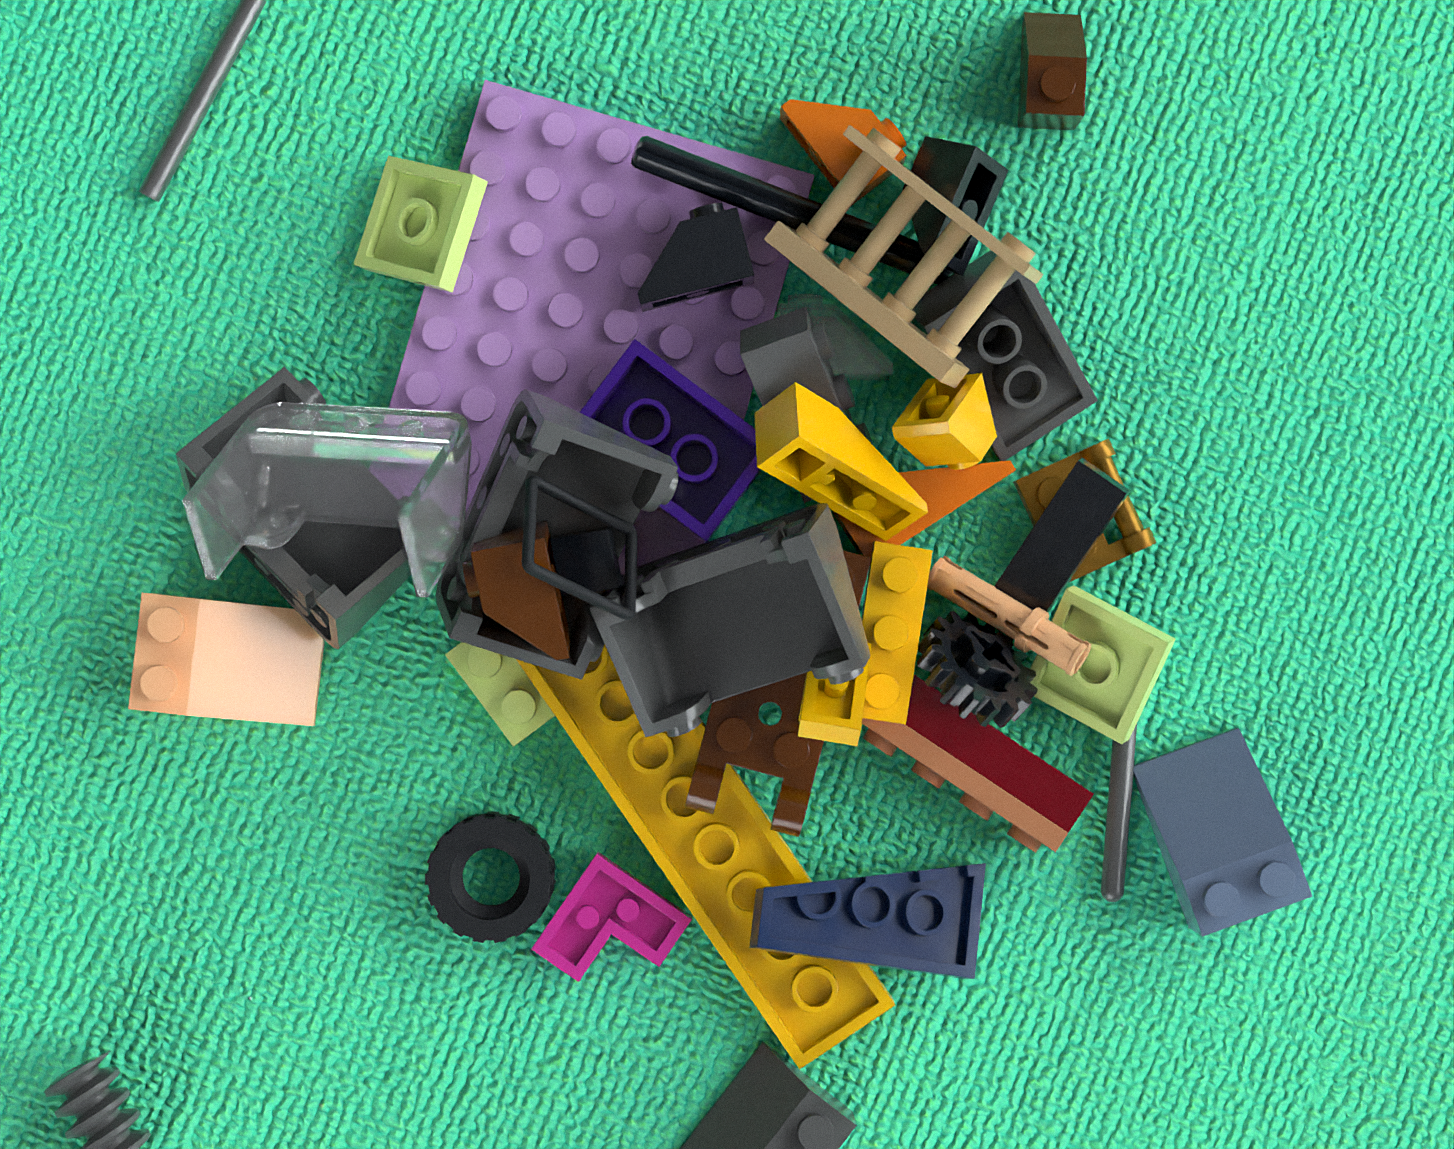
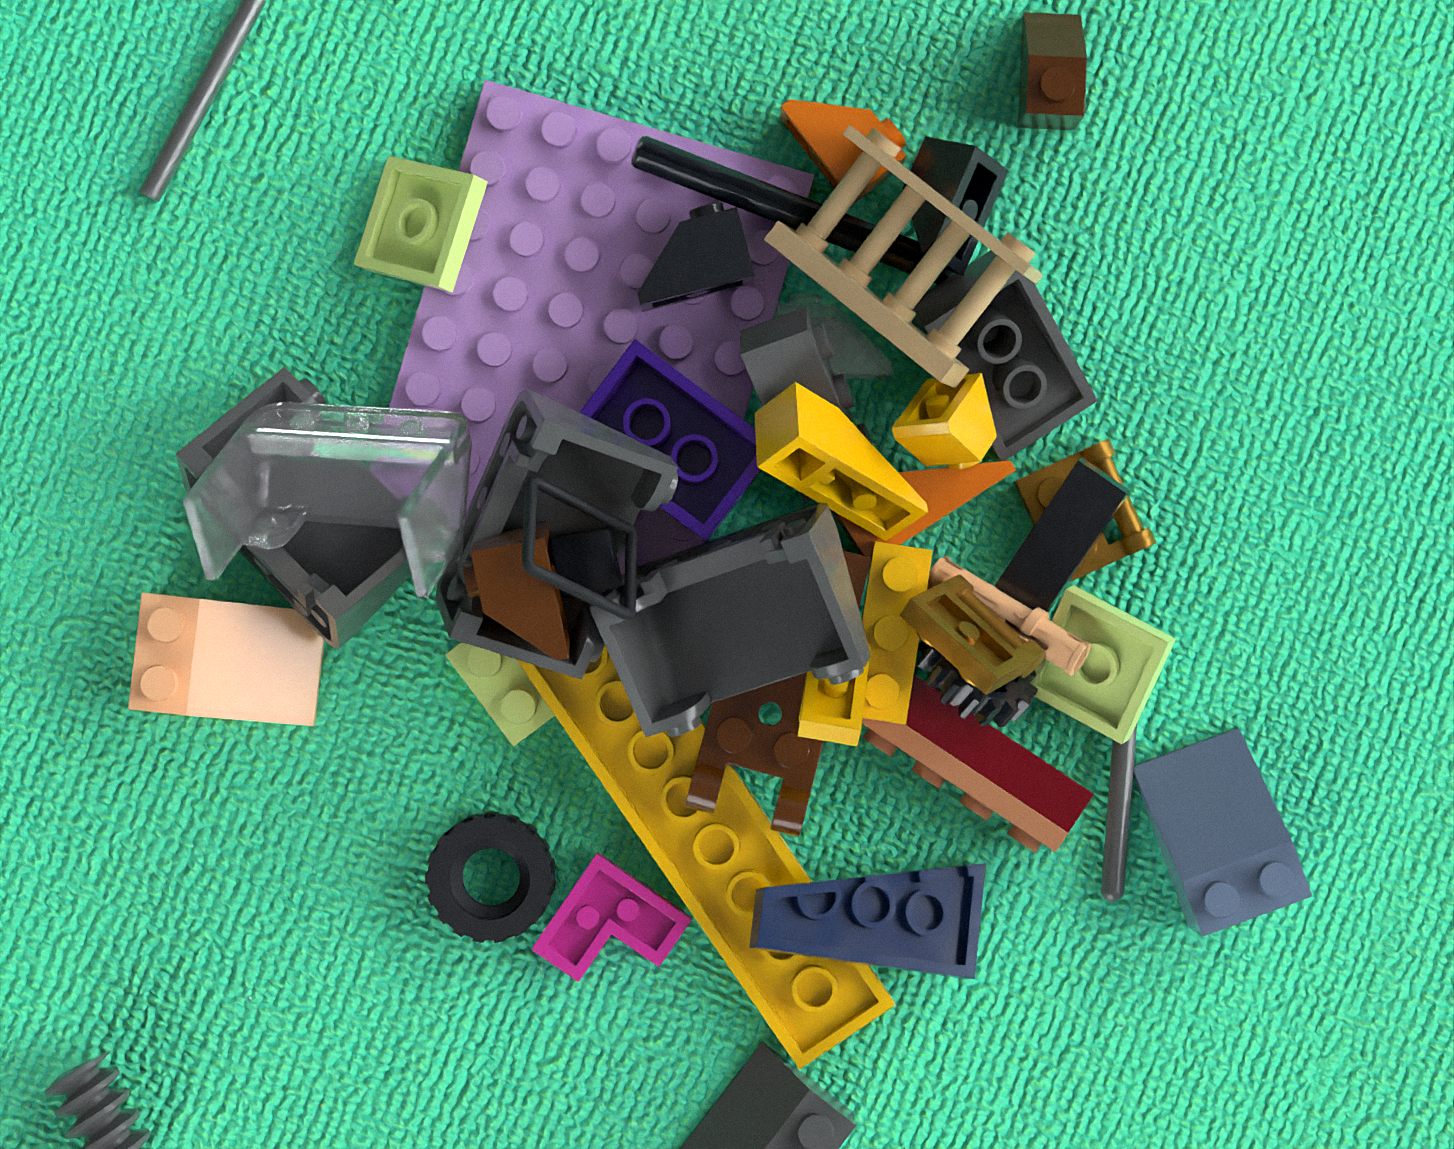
(971, 635): none -> pearl gold plate

